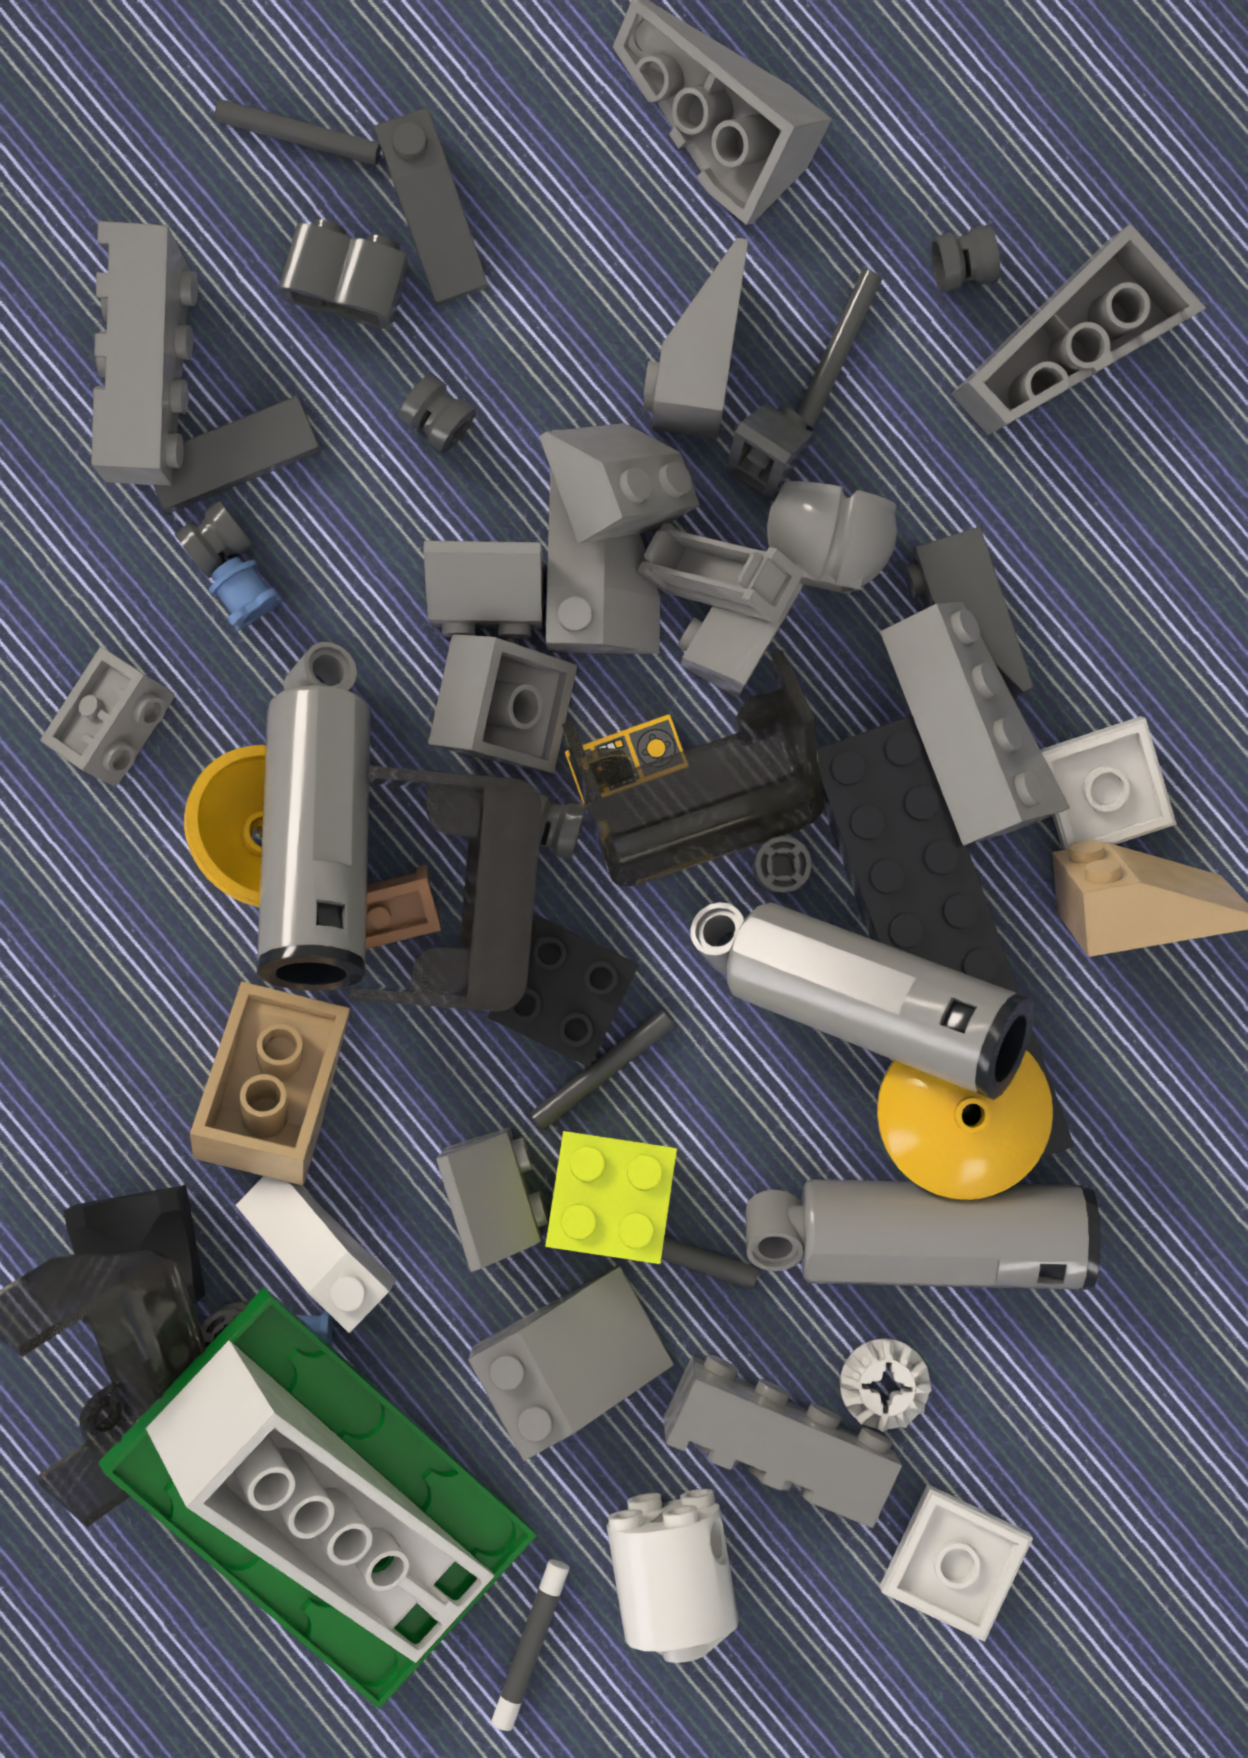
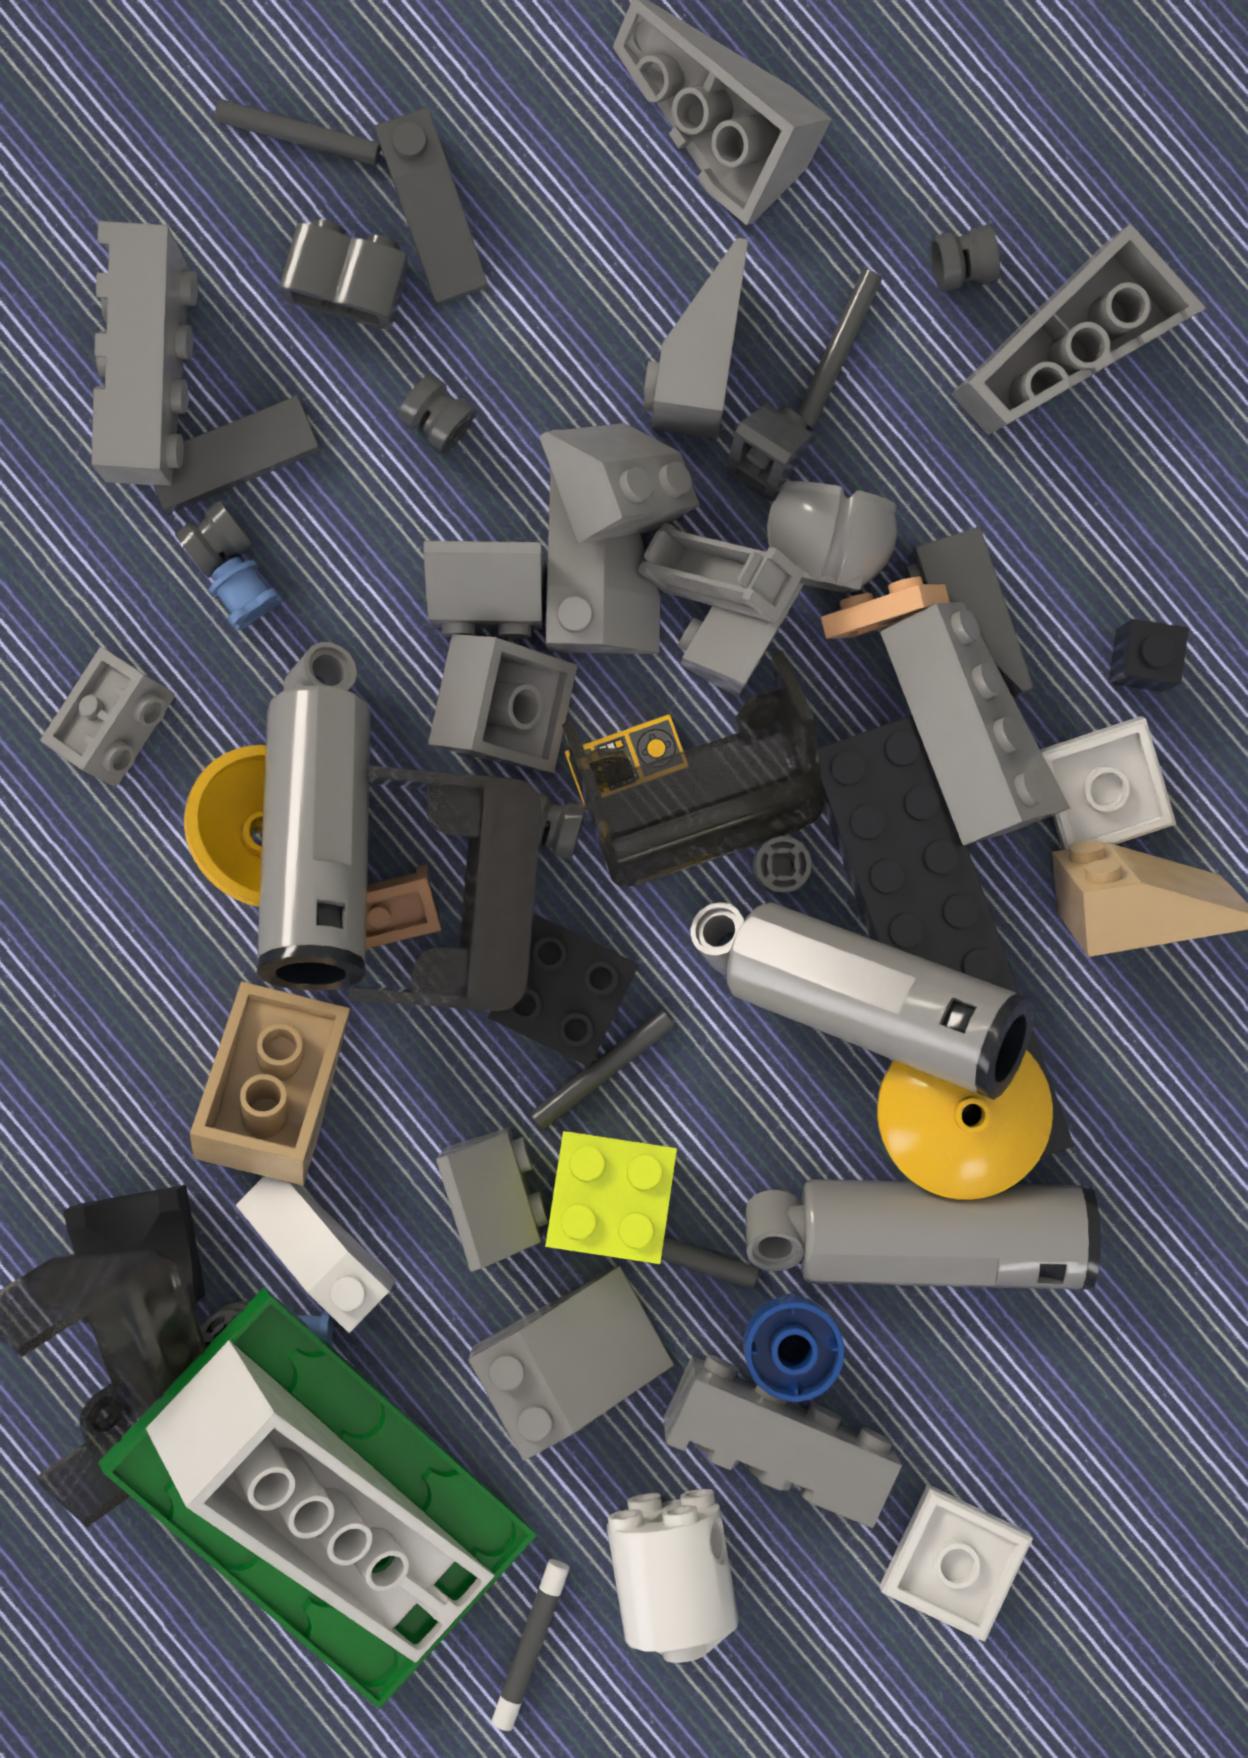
(797, 1379): none -> blue piece
(865, 614): none -> light nougat plate
(868, 1365): white gear -> none
(1148, 655): none -> black brick

